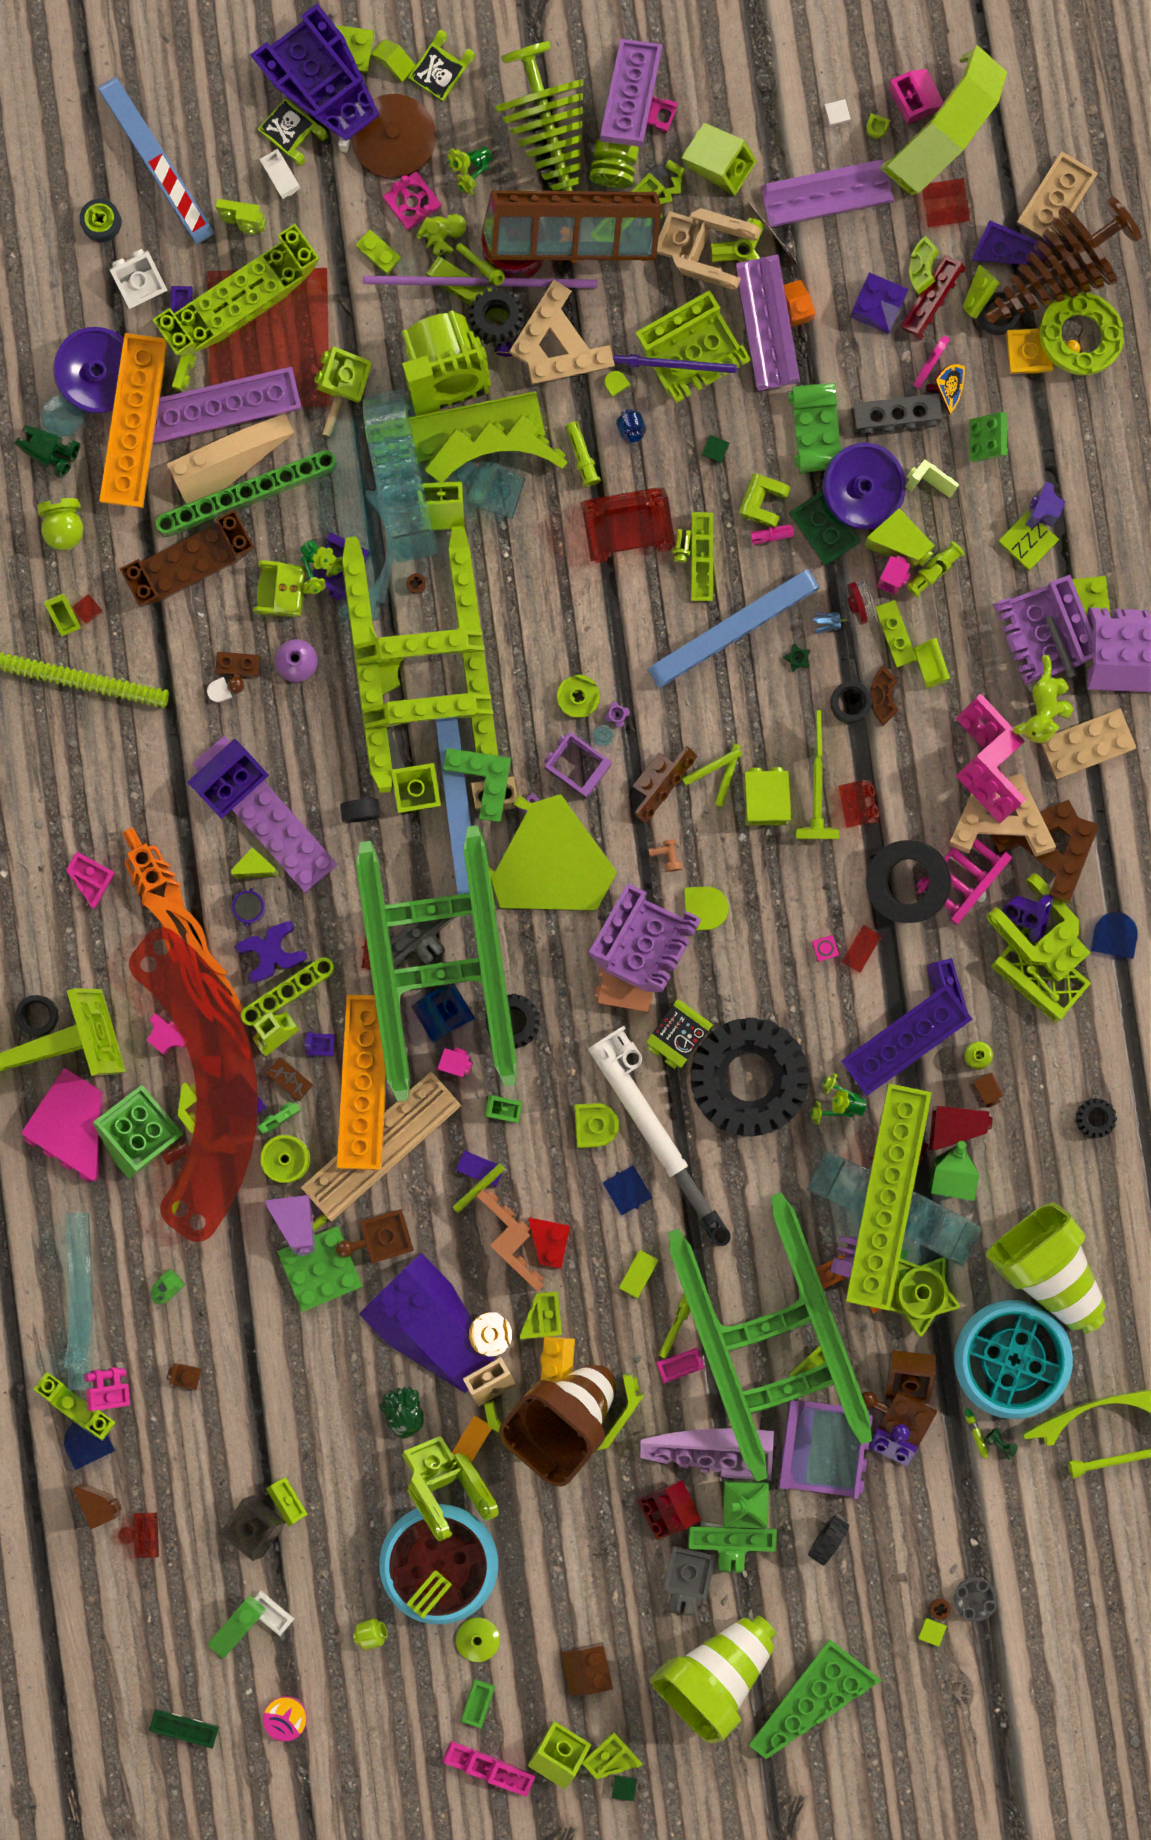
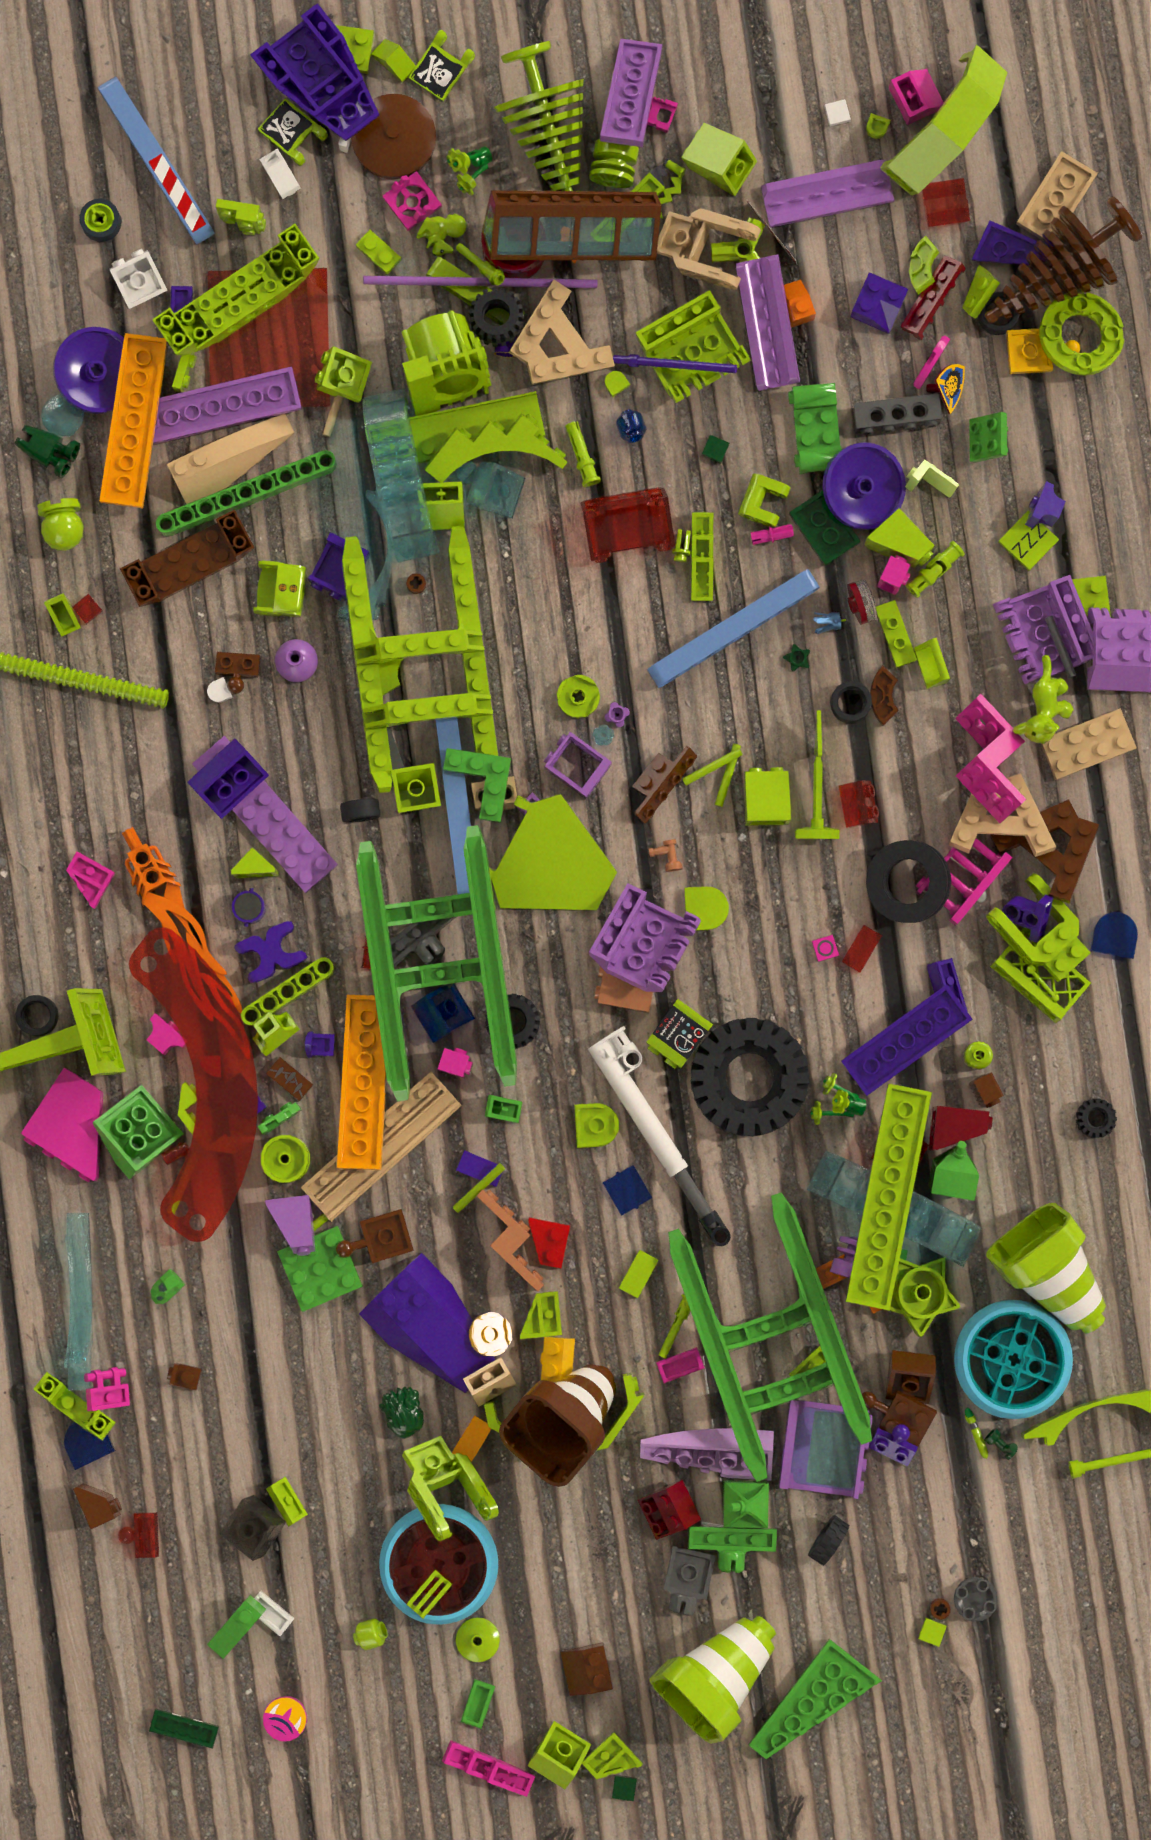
(320, 558): lime plant -> none

